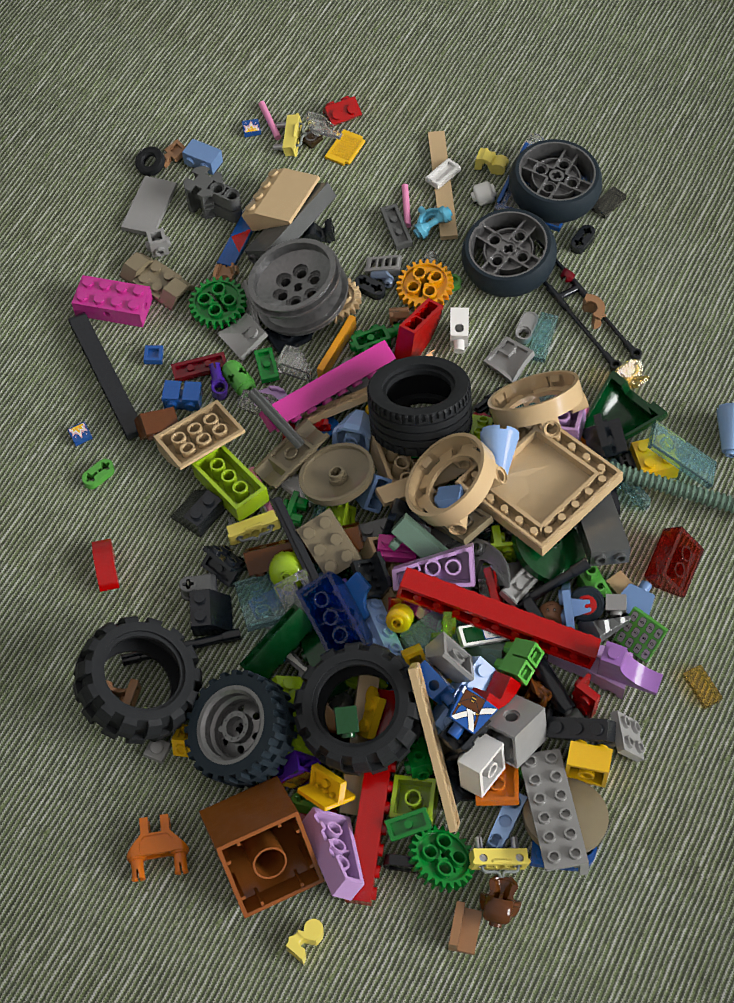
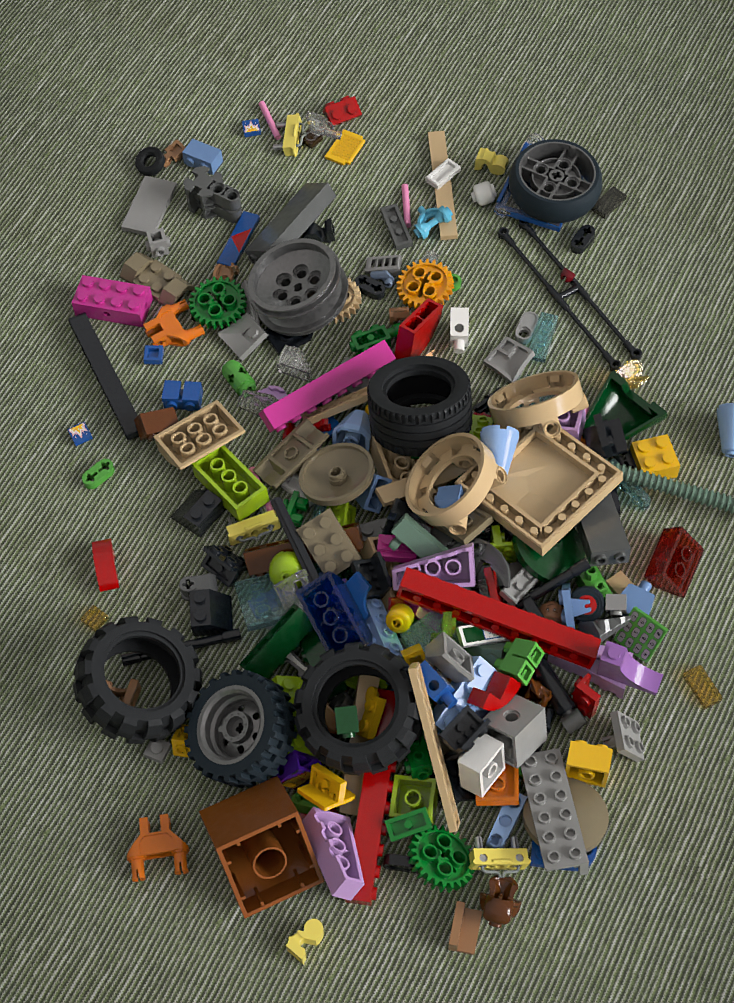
(94, 618): none -> clear yellow tile
(167, 330): none -> orange connector
(196, 367): dark red plate -> none
(218, 381): dark purple pin -> none
(266, 365): green plate -> none
(276, 418): dark grey axle -> none
(279, 198): tan slope -> none
(337, 346): light orange tile -> none
(468, 712): torso -> none
(503, 271): wheel -> none
(581, 729): black arch -> none
(595, 305): medium nougat piece -> none
(682, 454): clear light blue tile -> none

